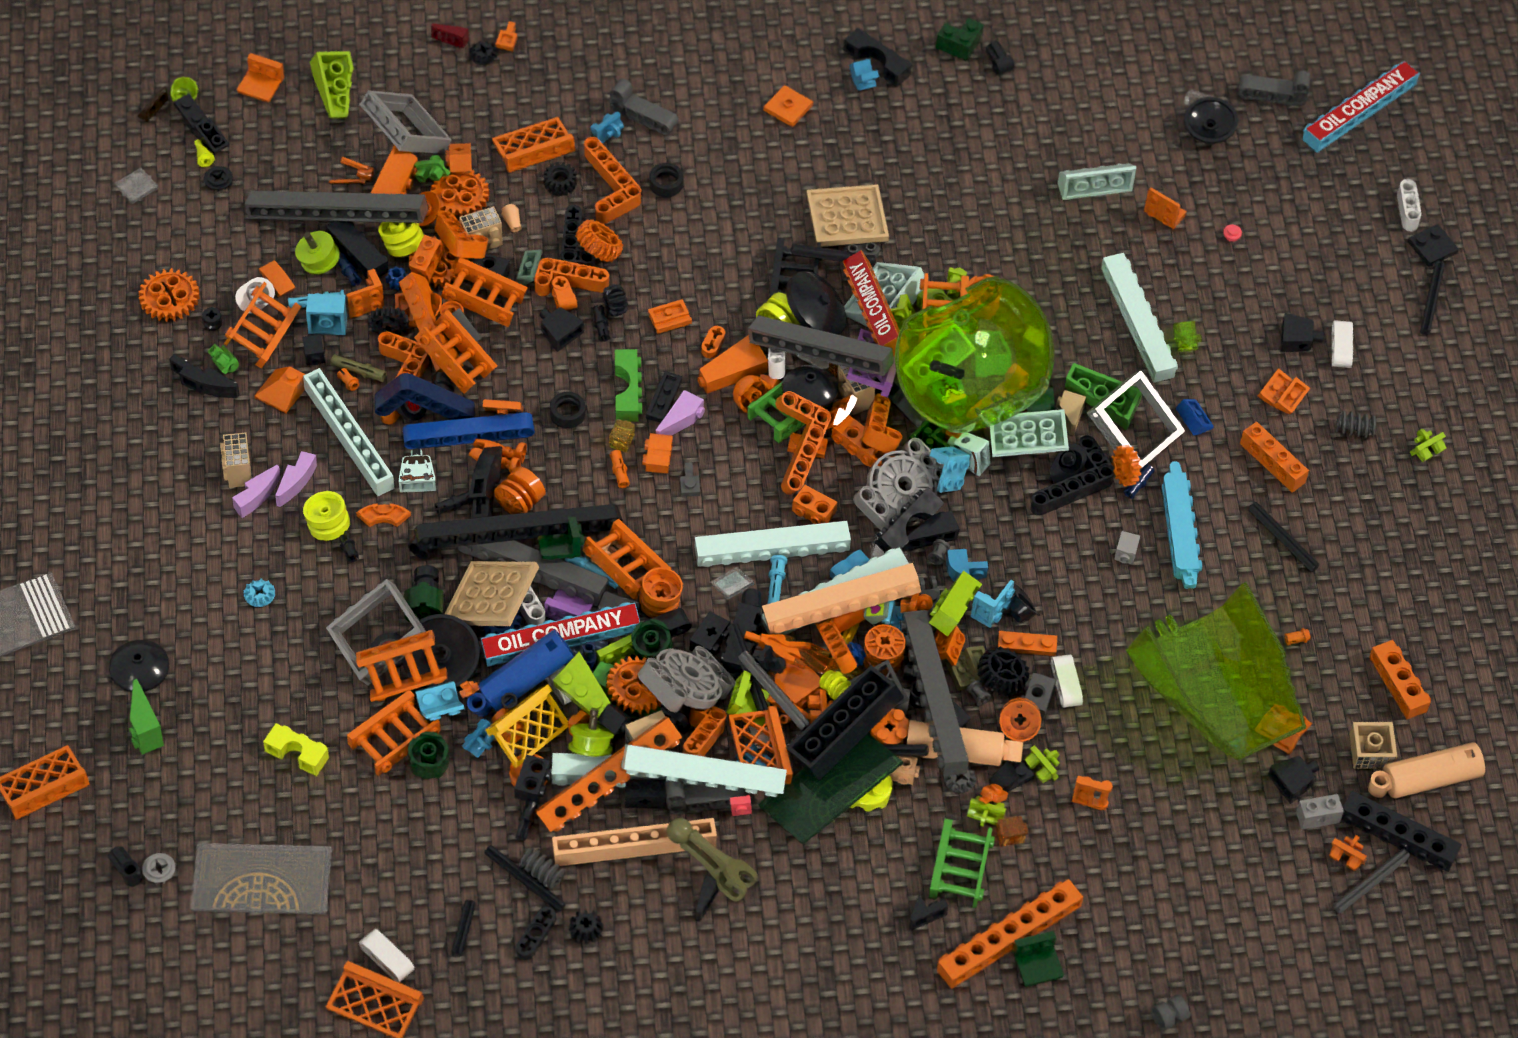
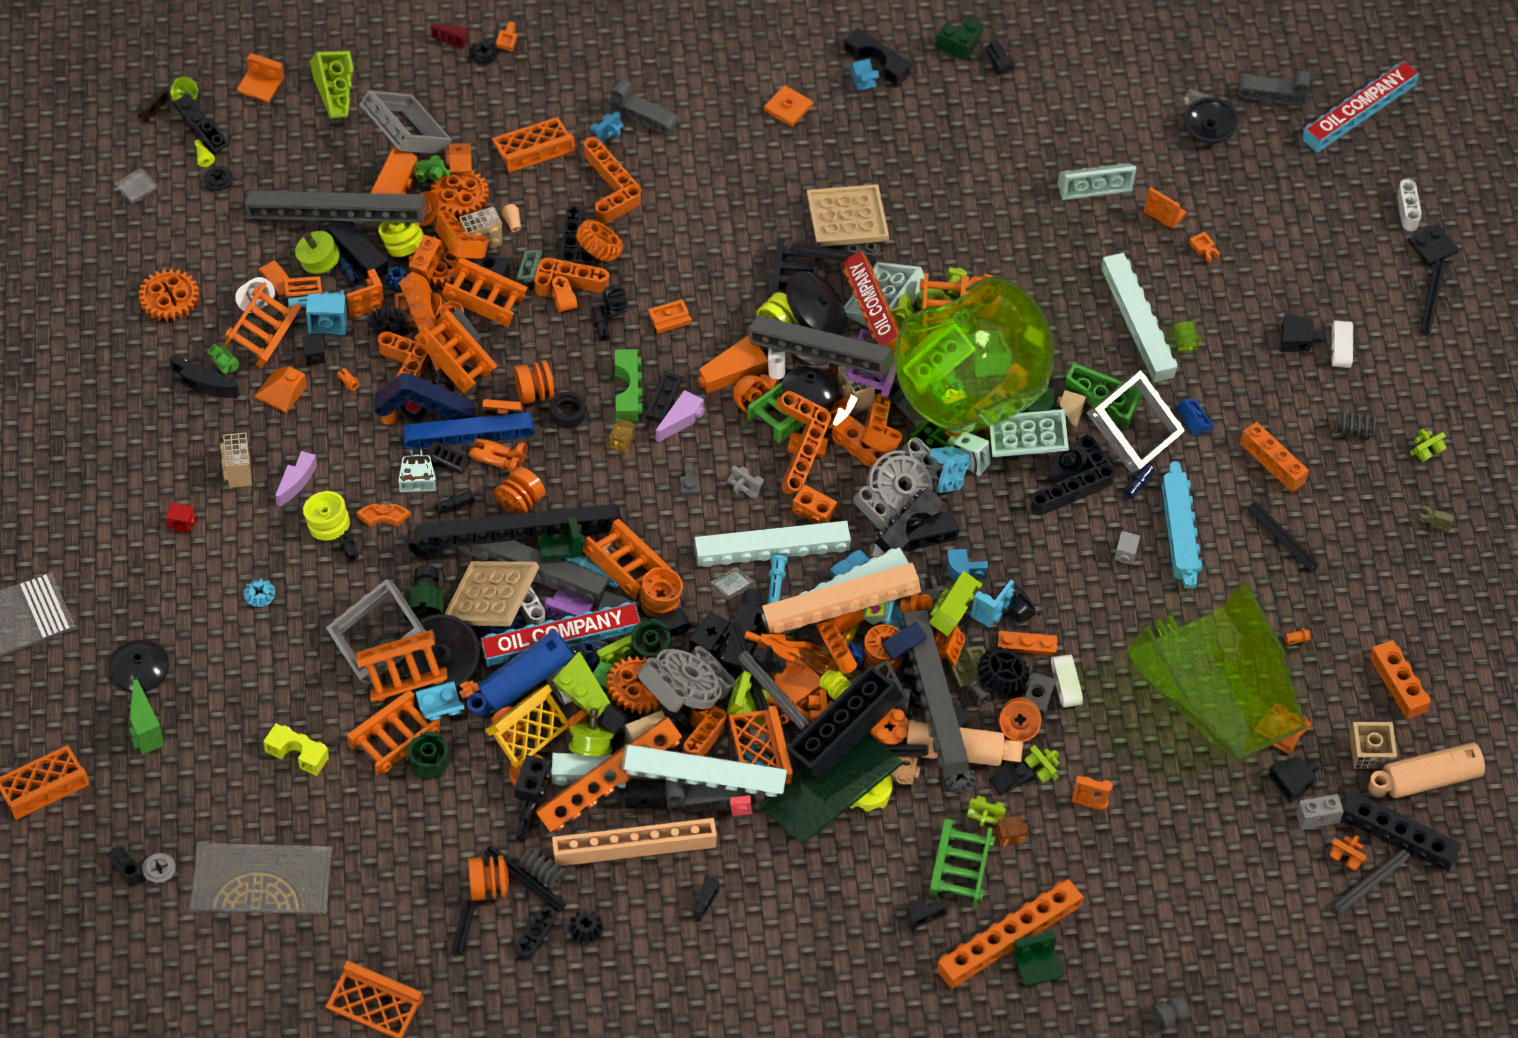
(181, 517): none -> red brick
(215, 321): black wheel -> none
(256, 491): lavender slope -> none
(302, 287): none -> orange tile
(348, 432): light aqua brick -> none
(364, 172): orange plant -> none
(377, 374): olive pin -> none
(386, 955): white beam -> none
(443, 450): none -> black slope
(479, 739): dark azure hips -> none
(483, 481): black slope -> none
(487, 878): none -> orange wheel
(506, 698): black hinge -> none
(533, 382): none -> orange wheel
(556, 186): black tyre -> none
(560, 327): black torso -> none
(619, 469): orange pin -> none
(658, 453): orange brick -> none
(666, 190): black tyre -> none
(709, 340): orange beam -> none
(721, 866): olive piece -> none
(744, 482): none -> light grey hips
(904, 640): none -> dark blue slope
(938, 551): dark grey bush -> none
(947, 369): black axle -> none
(993, 793): orange plate -> none
(1126, 465): orange gear -> none
(1204, 245): none -> orange plate
(1232, 233): coral plate -> none
(1283, 392): orange slope -> none
(1438, 520): none -> olive plate

